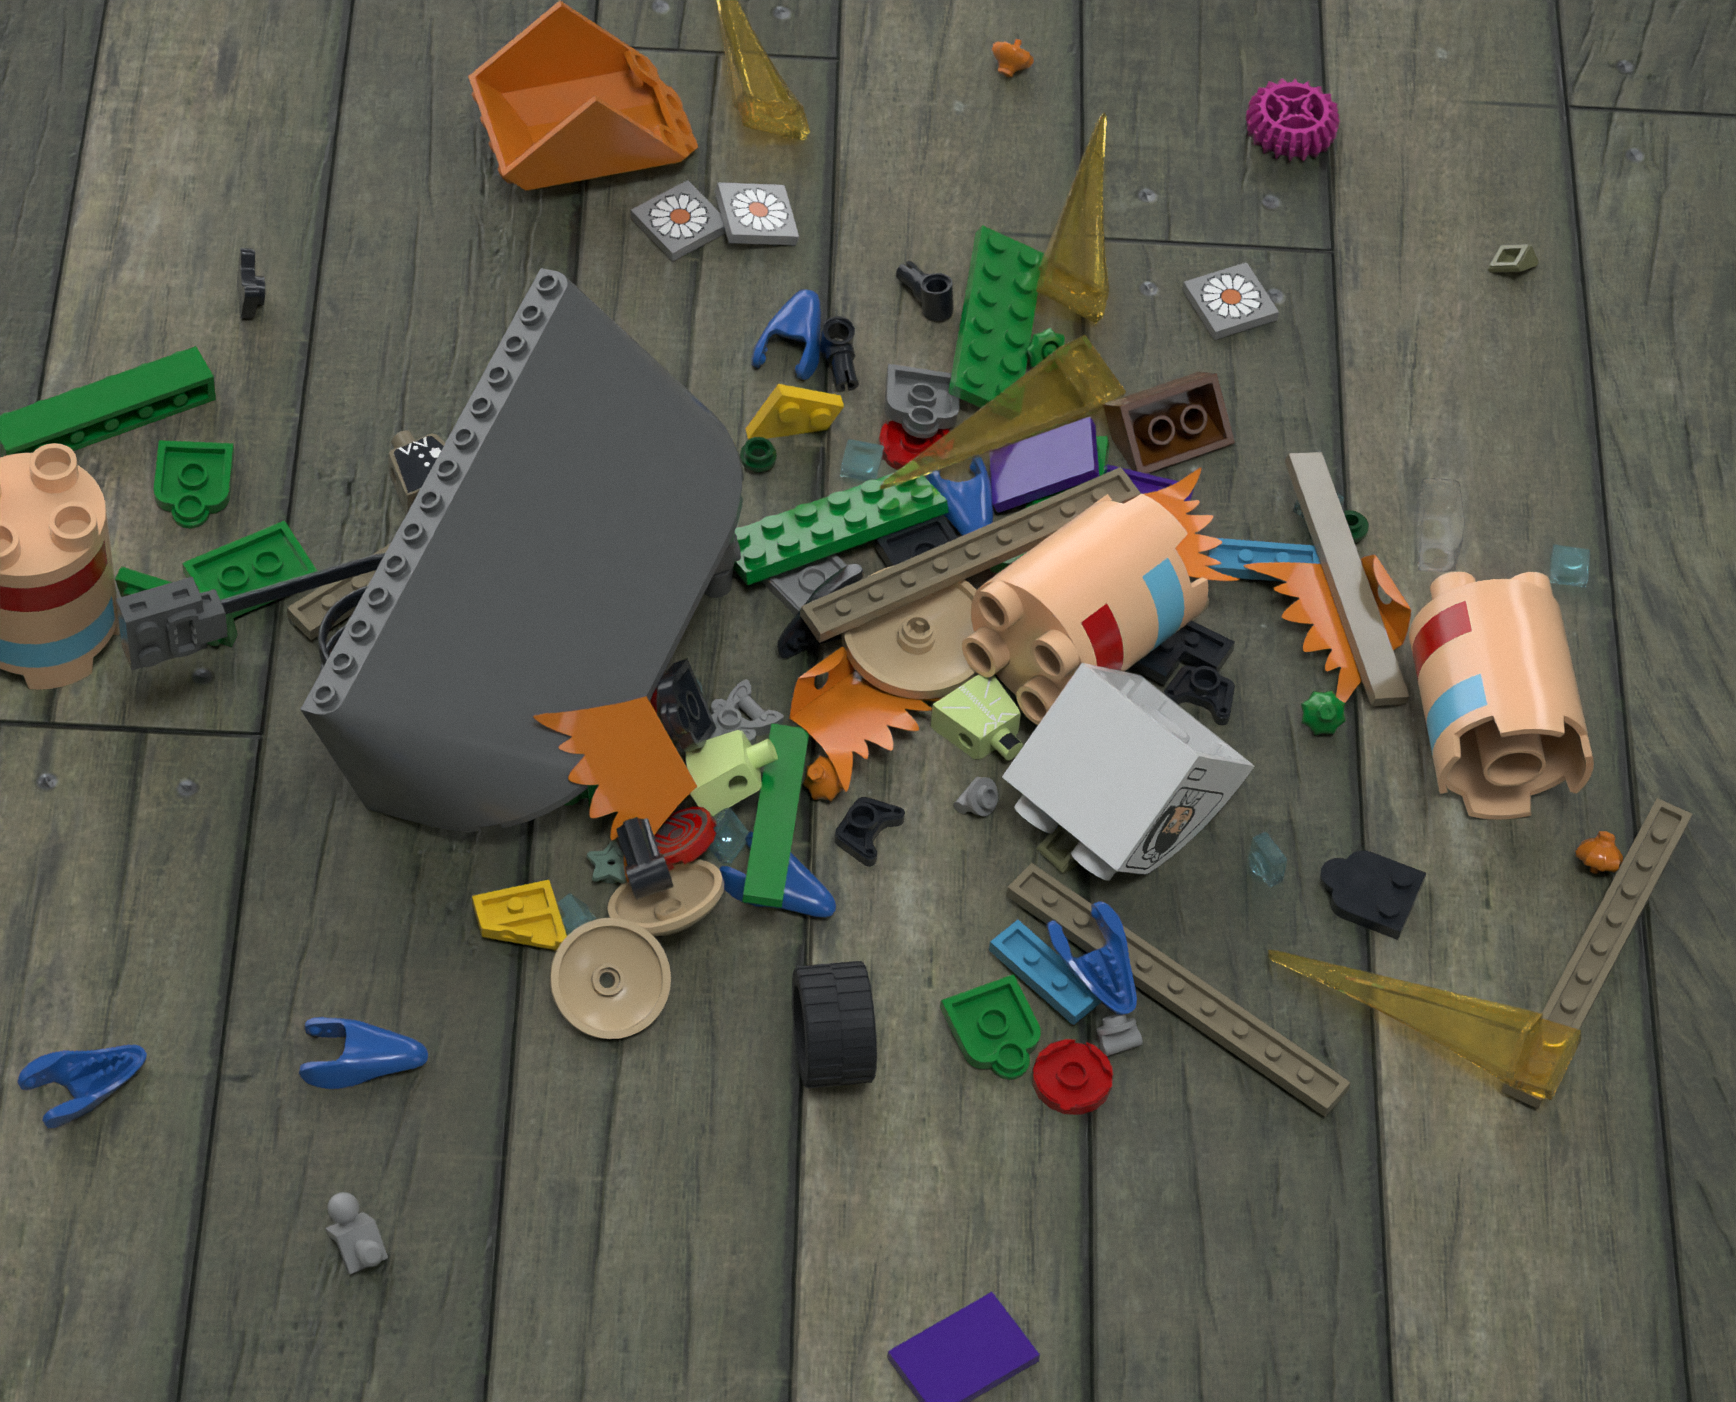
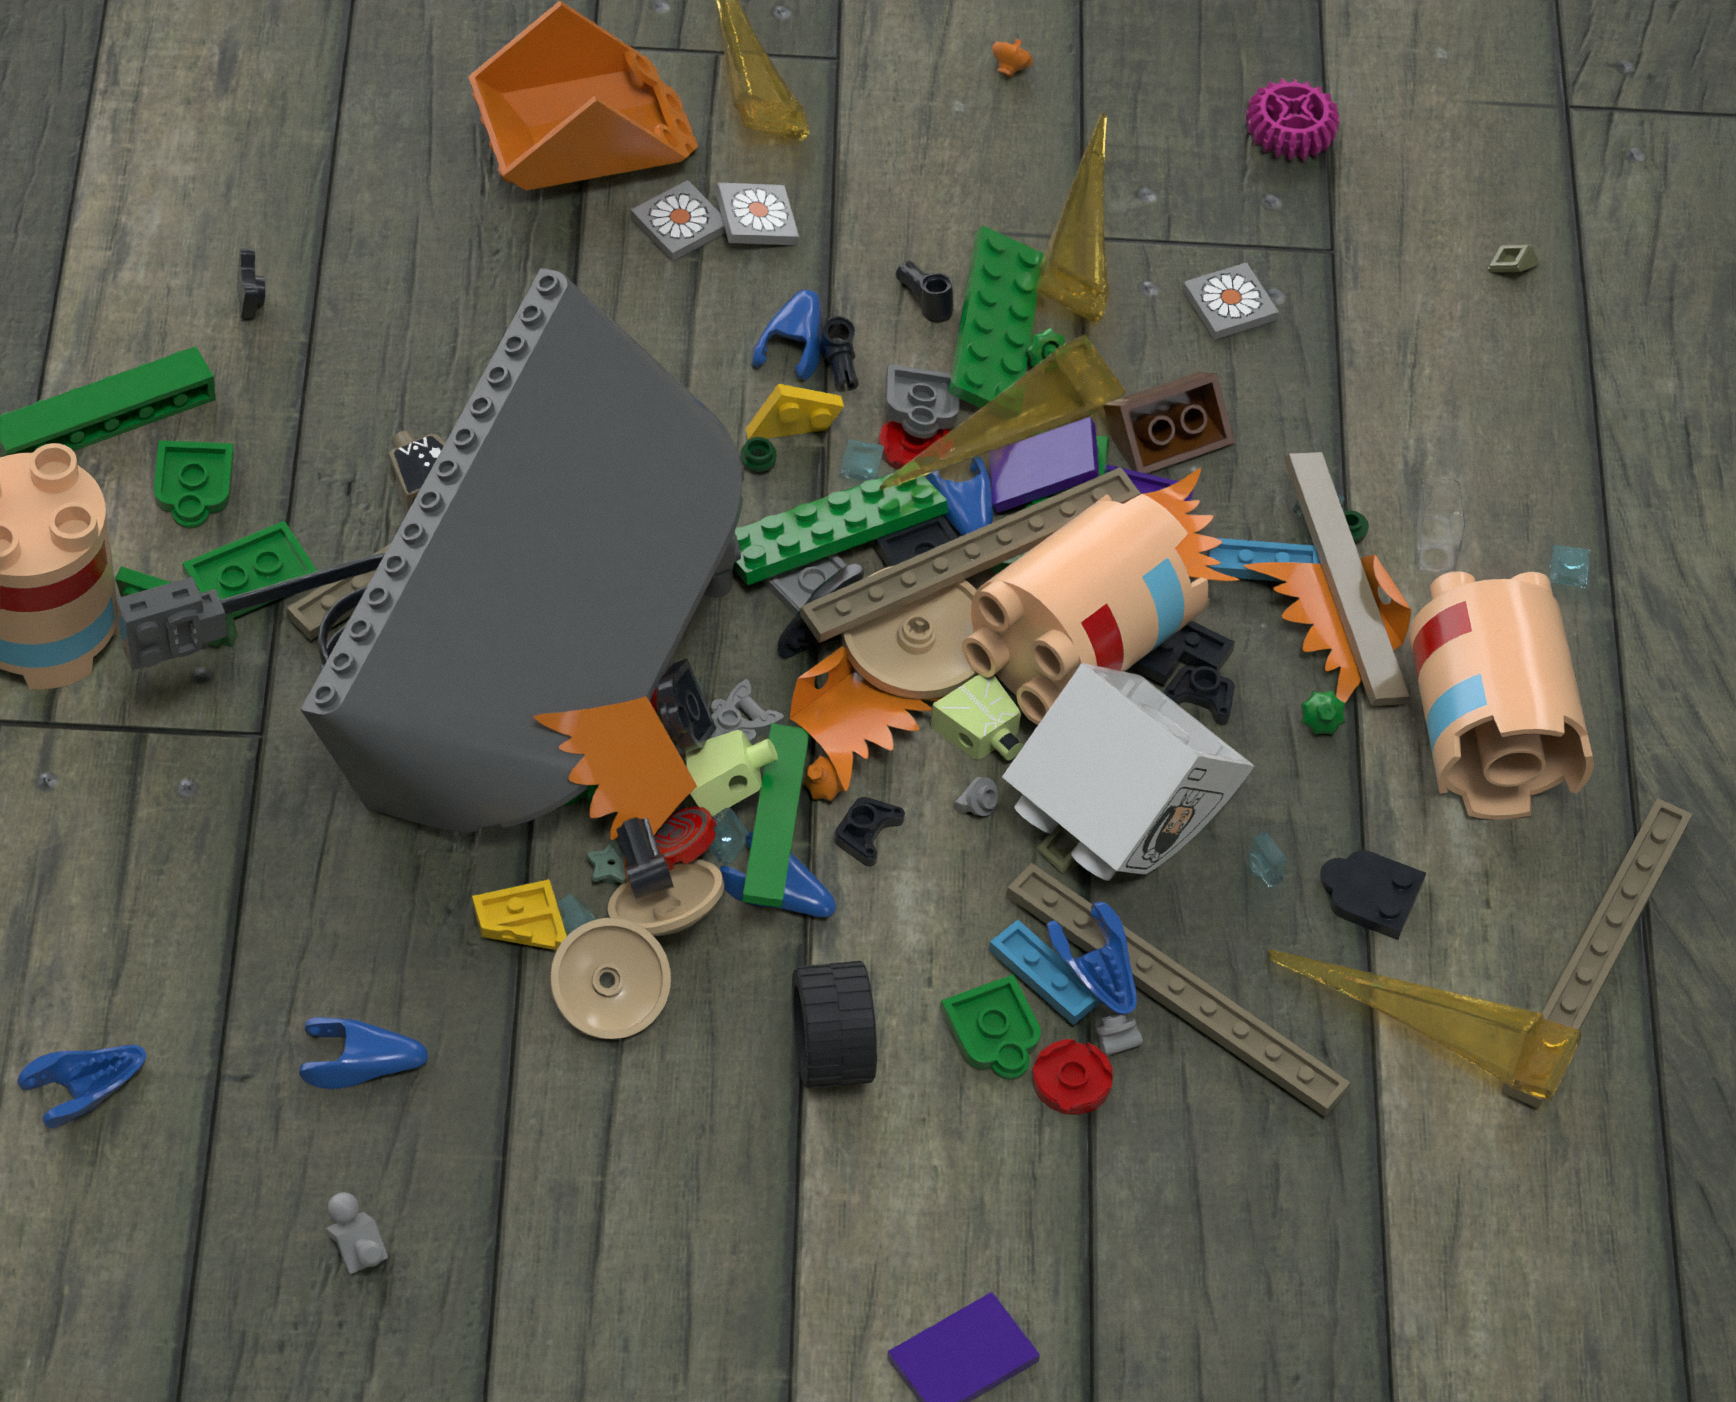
(1600, 853): orange piece -> none

